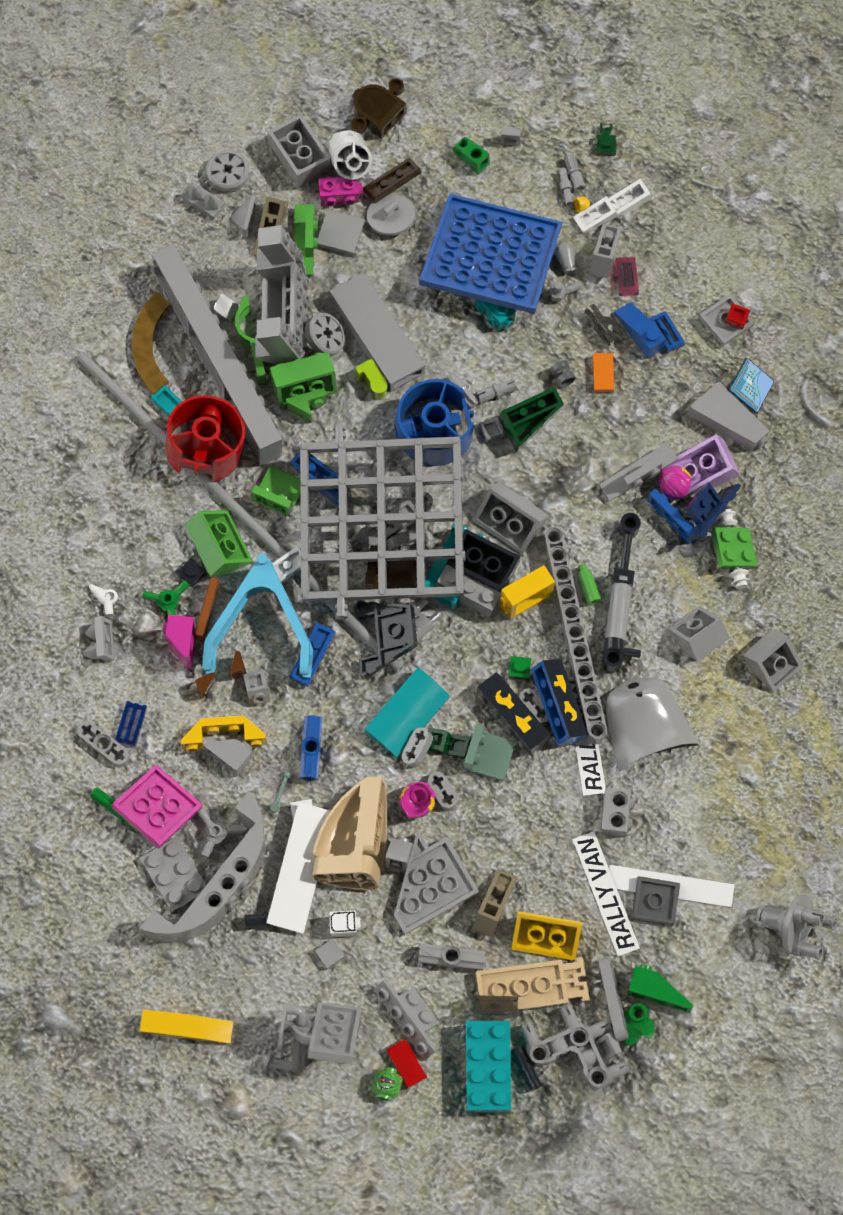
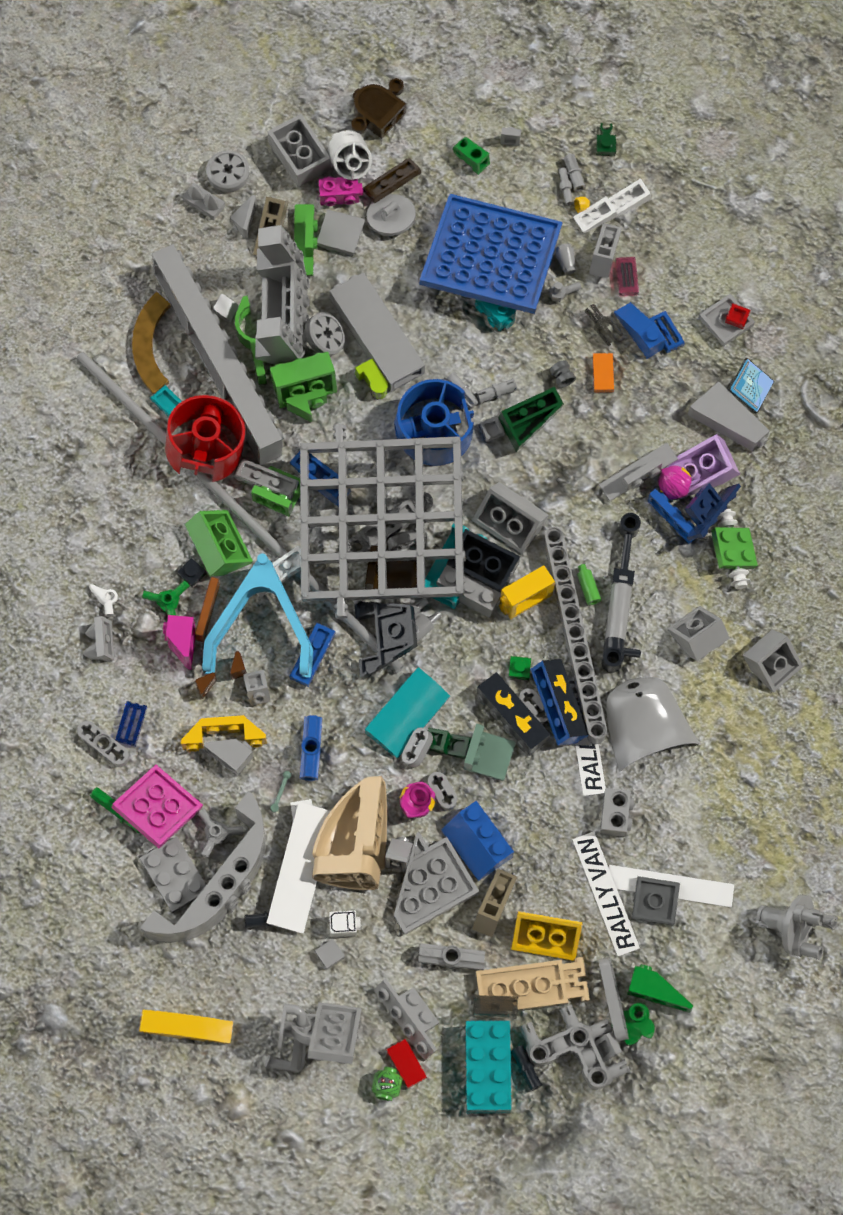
(261, 476): none -> light grey tile
(477, 841): none -> blue slope

